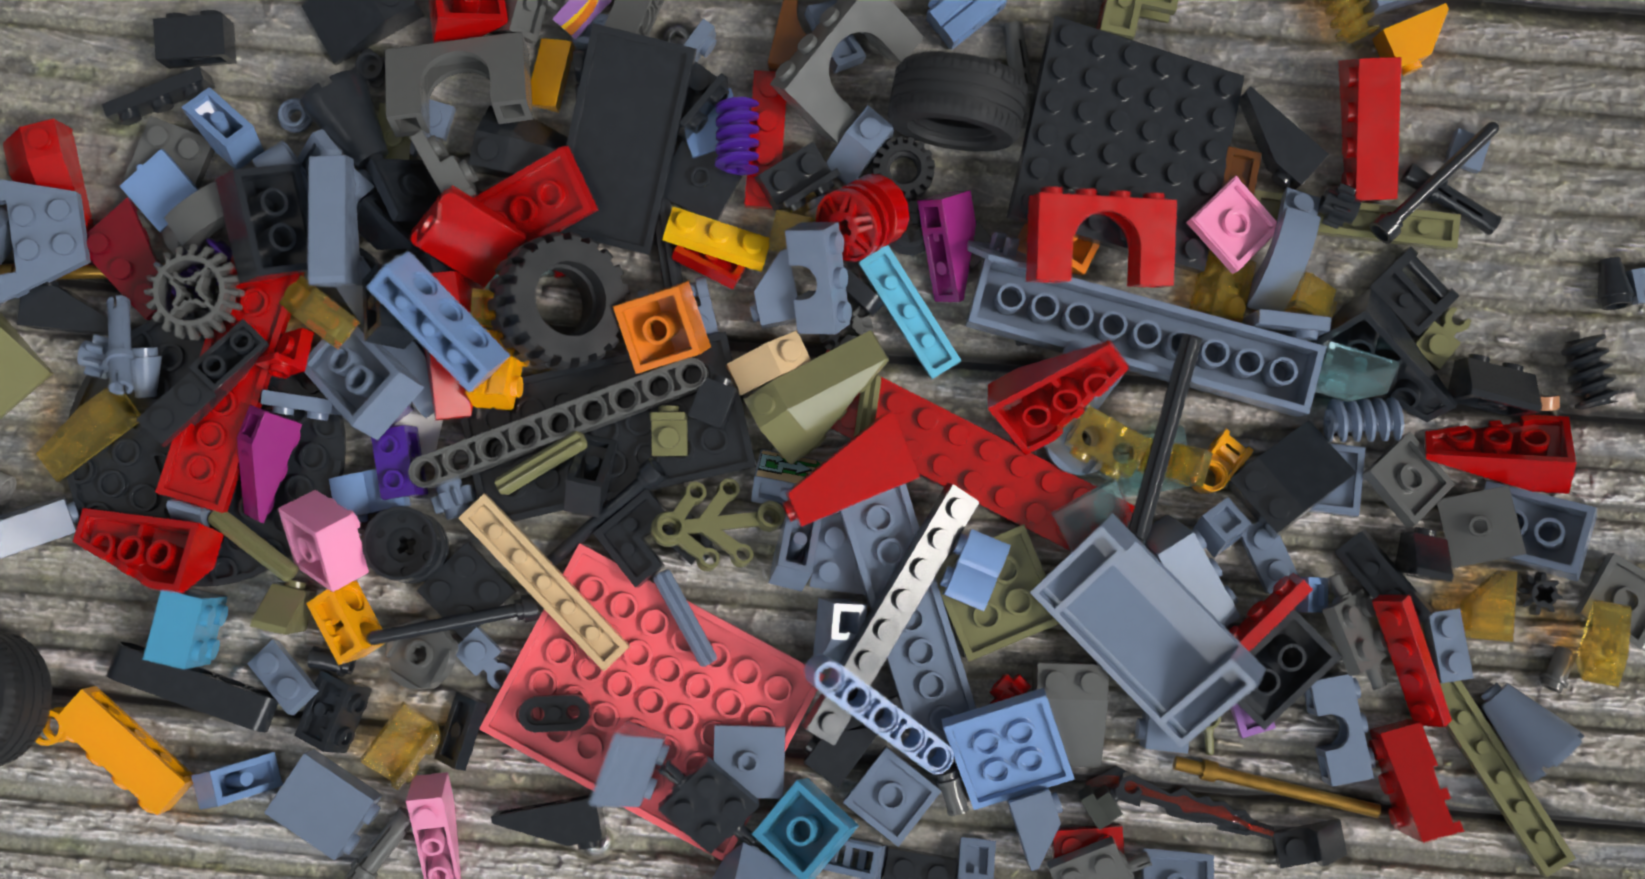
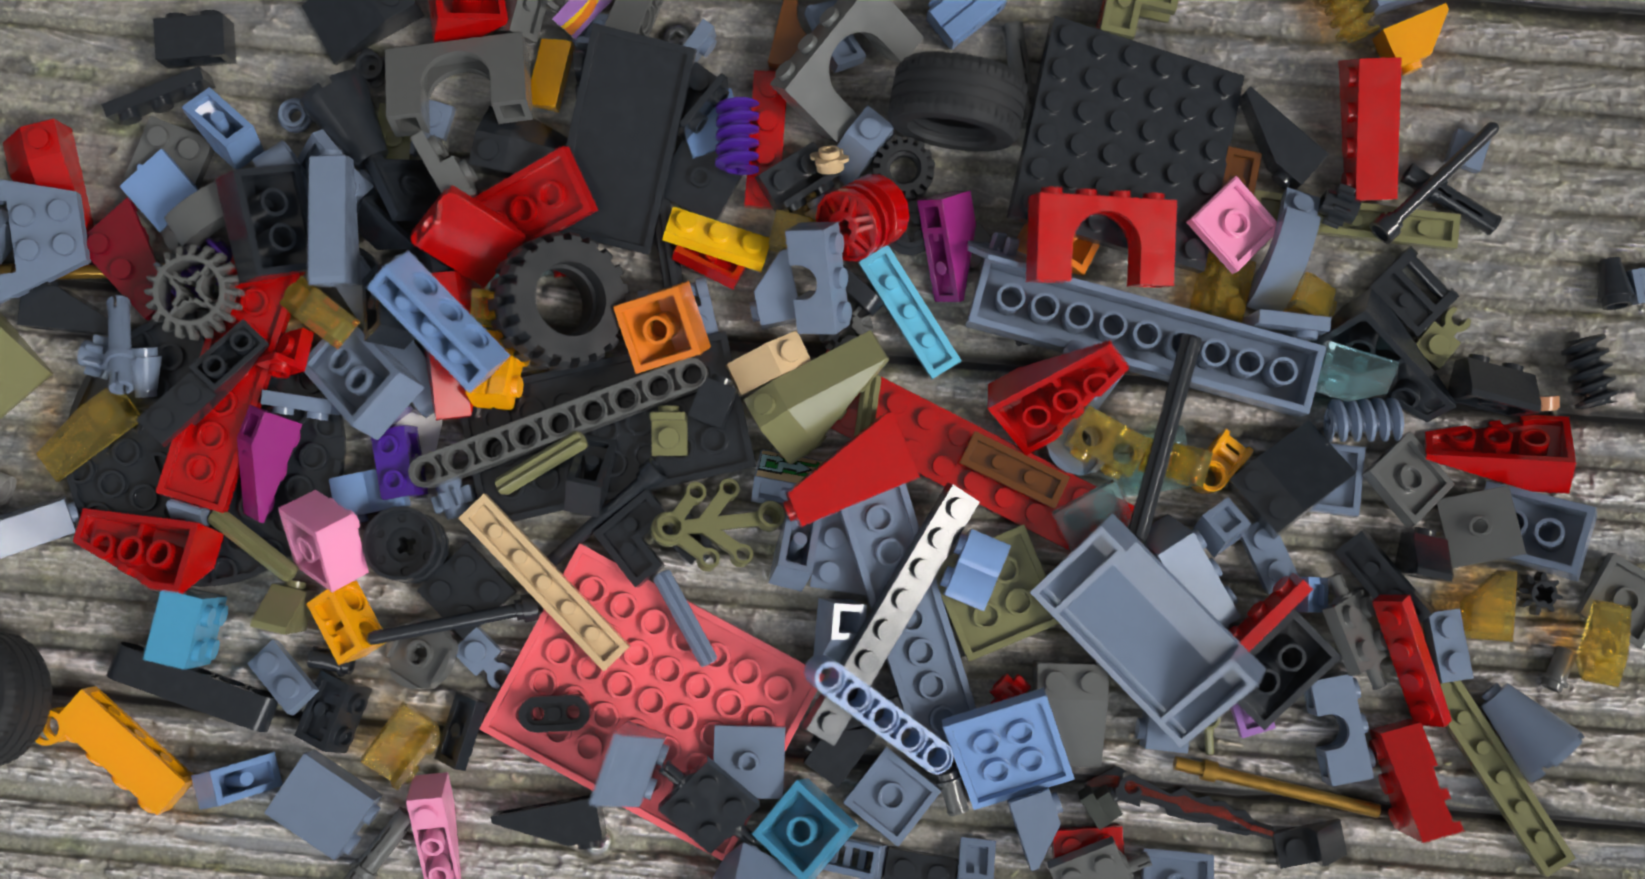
(829, 159): none -> tan plate
(1014, 470): none -> reddish brown plate

